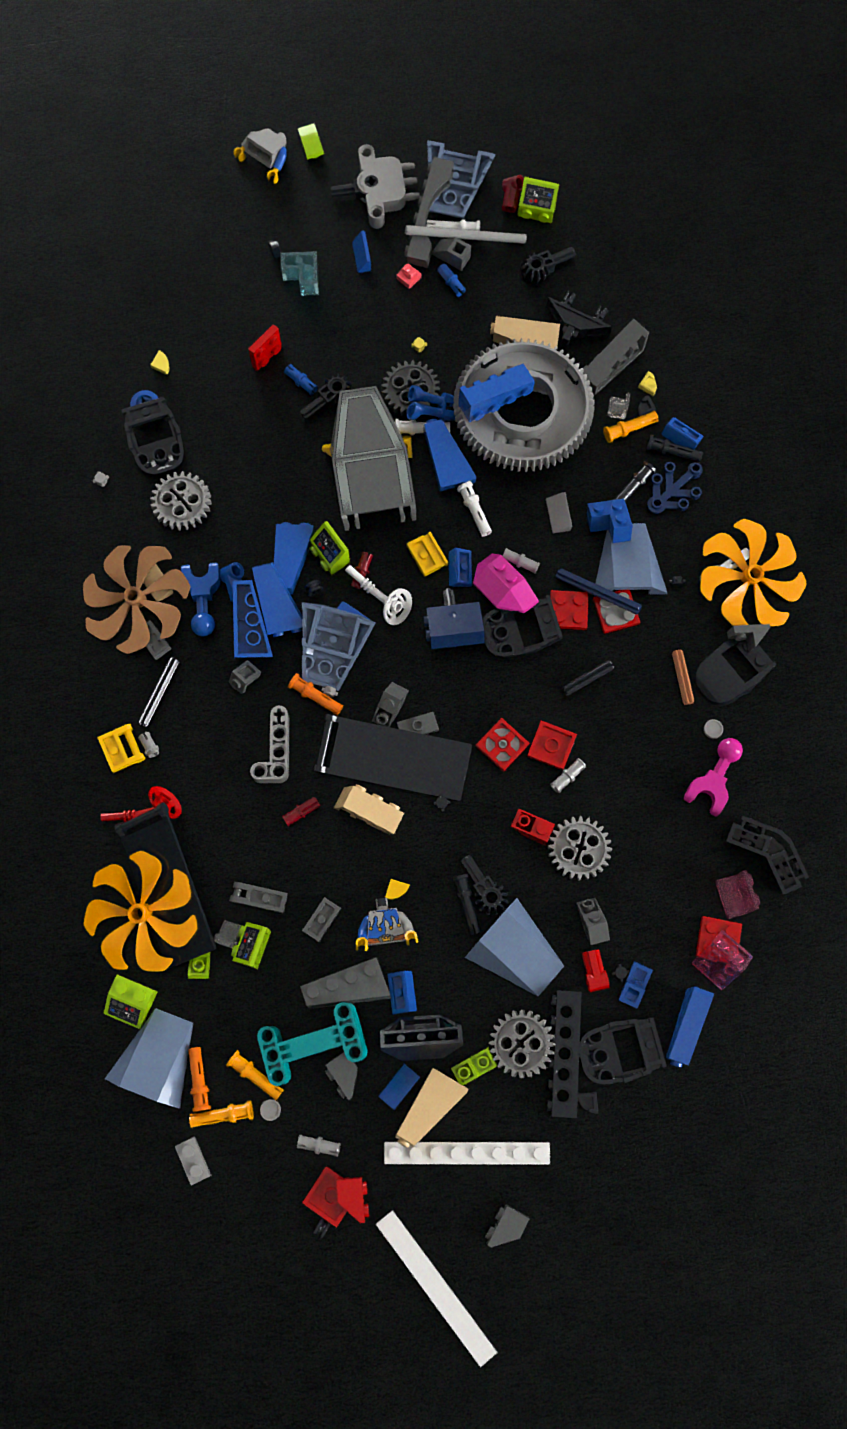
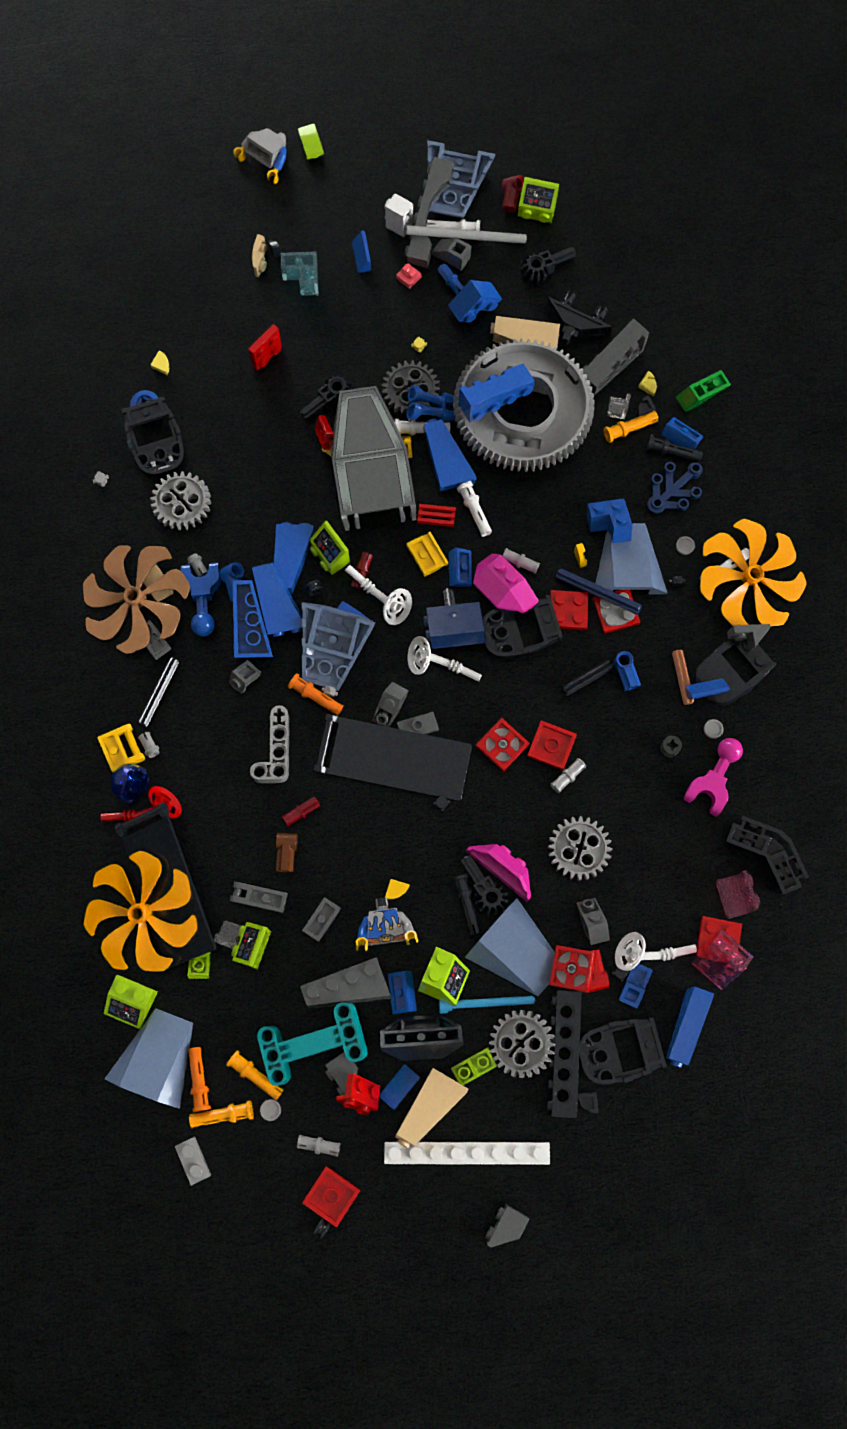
(129, 781): none -> clear blue cylinder
(197, 565): none -> light grey pin
(258, 259): none -> tan slope
(286, 845): none -> reddish brown piece
(301, 379): blue pin -> none
(324, 432): none -> red tile
(351, 1197): red slope -> none
(360, 1094): none -> red bracket
(369, 808): tan wedge -> none
(379, 185): light grey piece -> none
(398, 214): none -> white brick
(424, 654): none -> white dish
(435, 514): none -> red tile
(436, 1288): white tile -> none
(444, 977): none -> lime slope
(444, 1007): none -> dark azure piece
(473, 298): none -> blue brick
(504, 867): none -> dark pink wedge
(532, 827): red slope -> none
(559, 513): light grey slope -> none
(572, 969): none -> red piece
(579, 549): none -> yellow tile
(627, 672): none -> blue piece
(636, 954): none -> white dish
(637, 480): black pin -> none
(668, 749): none -> pearl dark grey wheel
(685, 545): none -> light grey piece
(702, 390): none -> green slope
(706, 688): none -> blue slope

